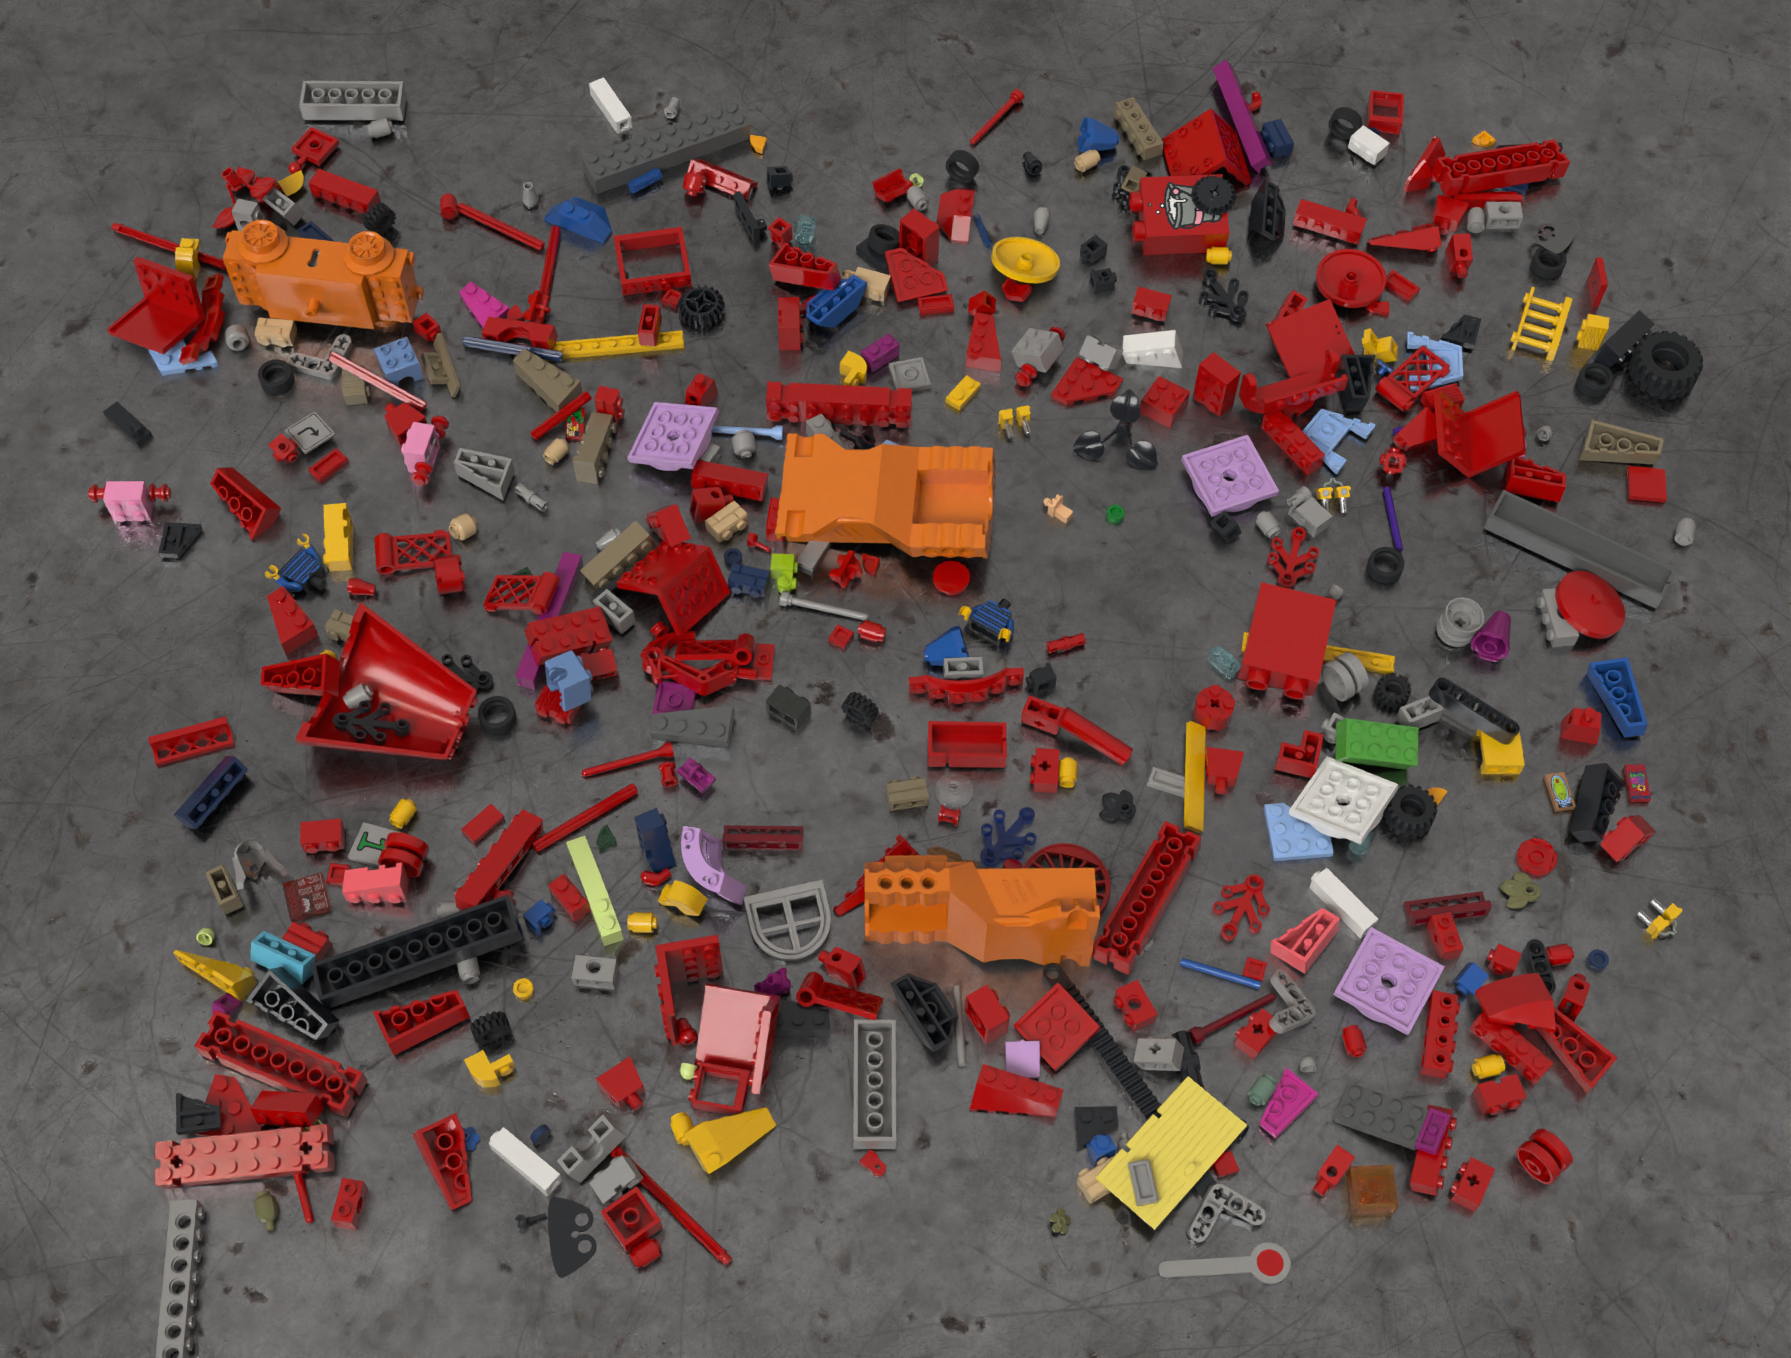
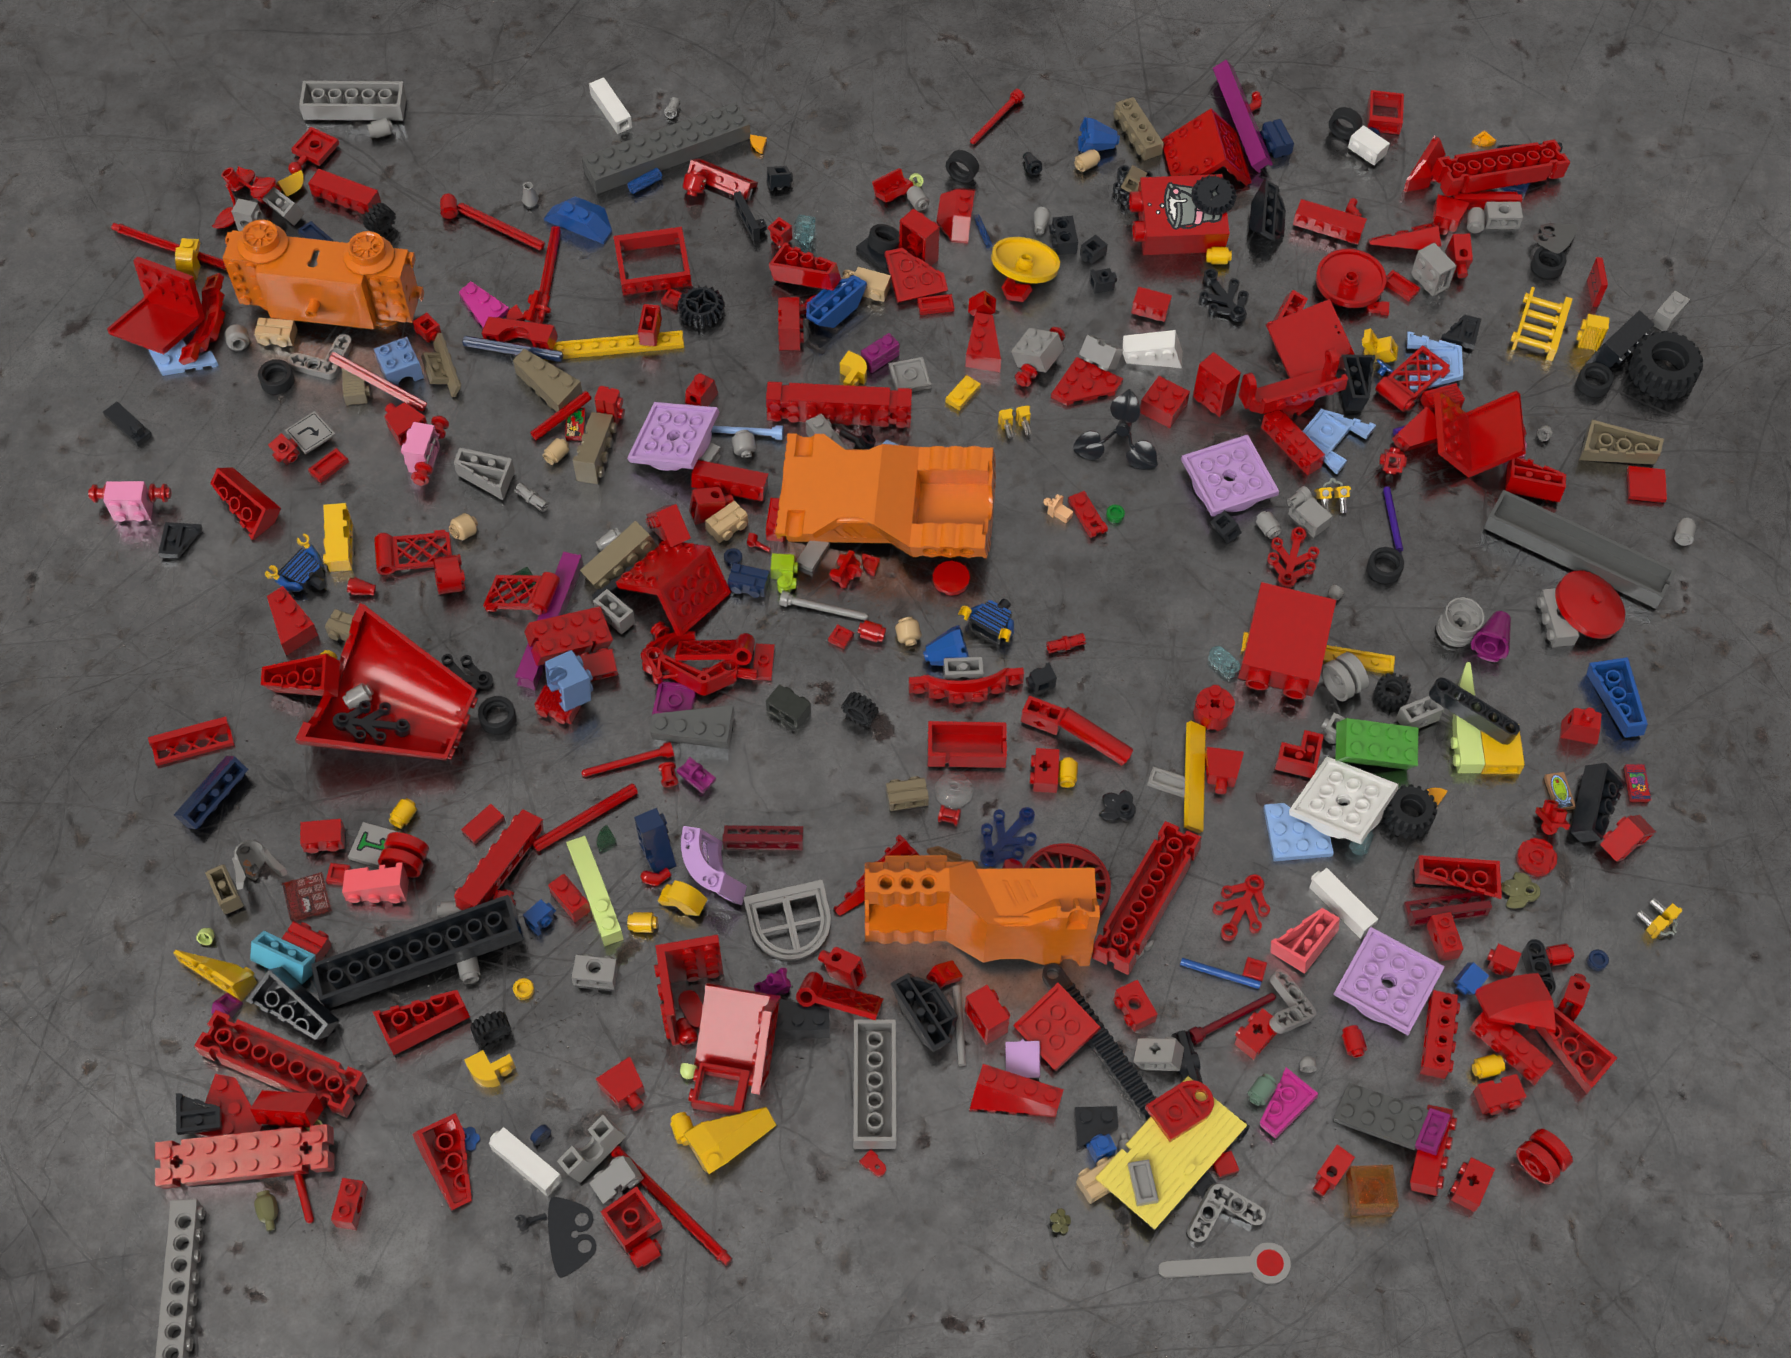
(691, 1007): none -> red tile
(908, 631): none -> tan head
(944, 974): none -> red bracket
(1064, 235): none -> black brick
(1087, 514): none -> red plate
(1180, 1110): none -> red tile
(1433, 269): none -> light grey piece
(1466, 737): none -> yellowish green slope
(1470, 874): none -> red wedge
(1552, 817): none -> red hips
(1670, 311): none -> light grey brick

